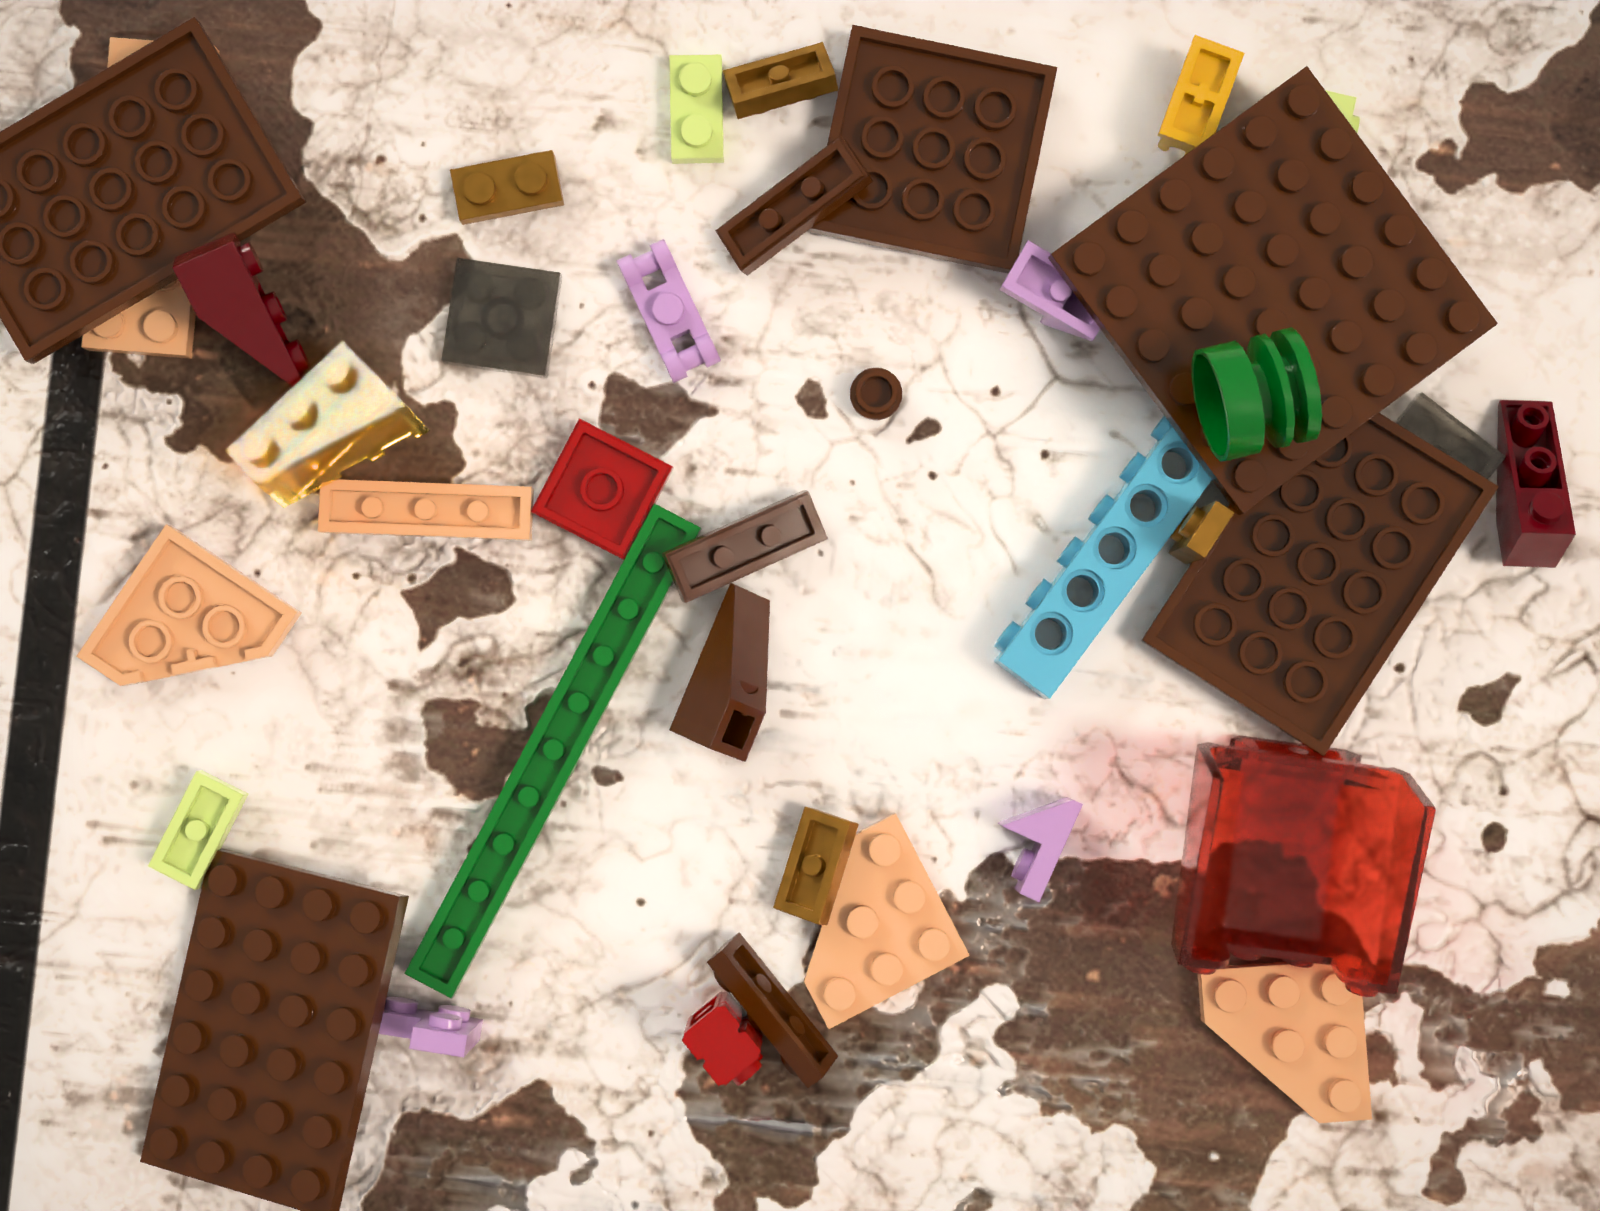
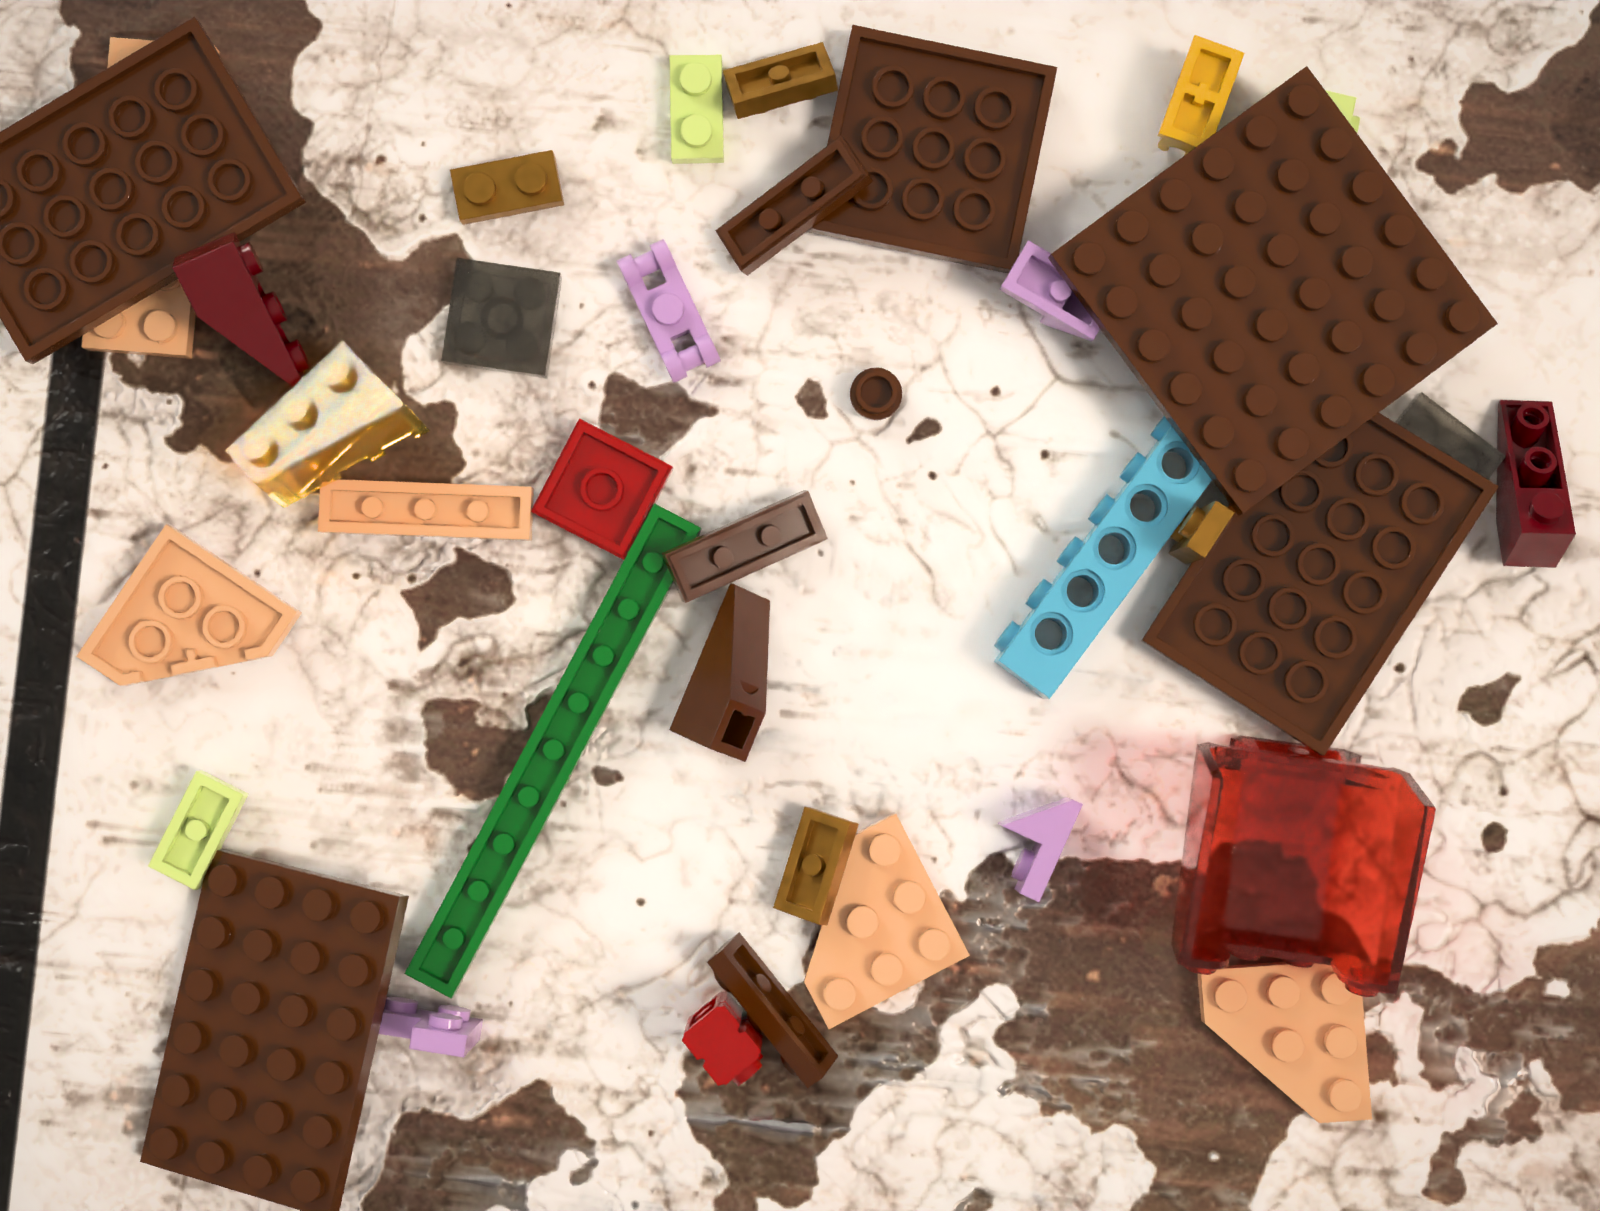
(1256, 394): green wheel -> none

